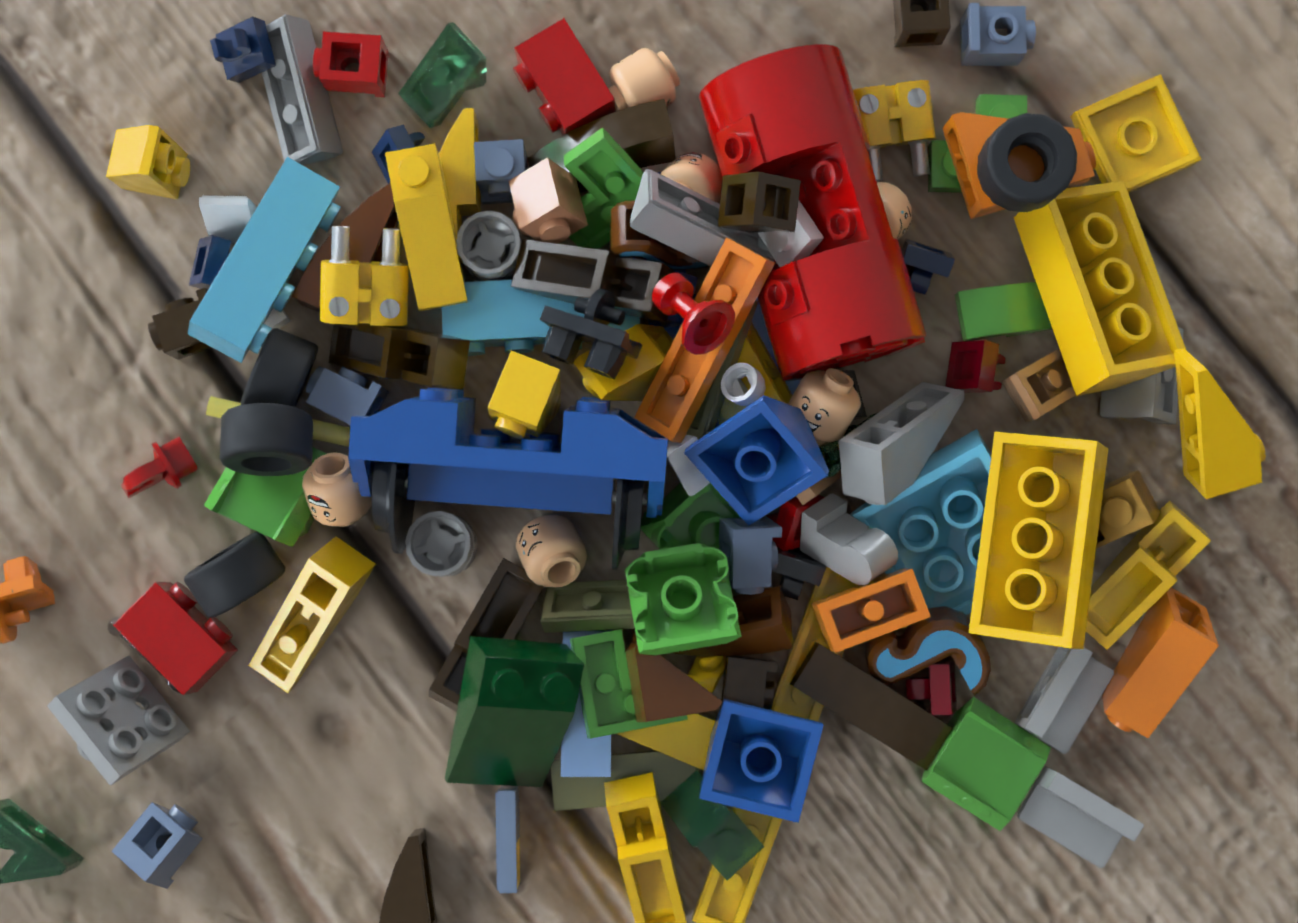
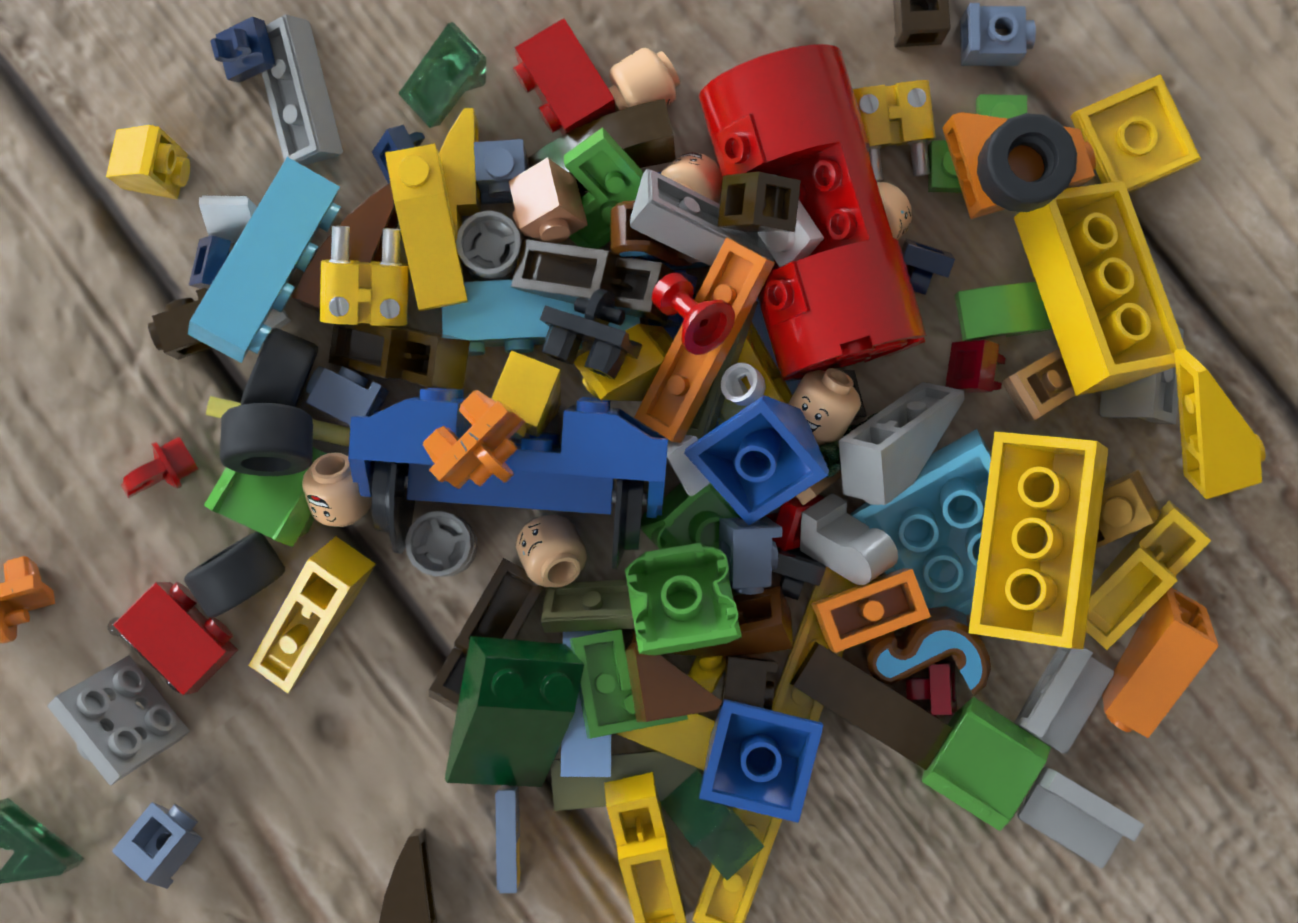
(342, 49): red brick -> none
(481, 449): none -> orange hips

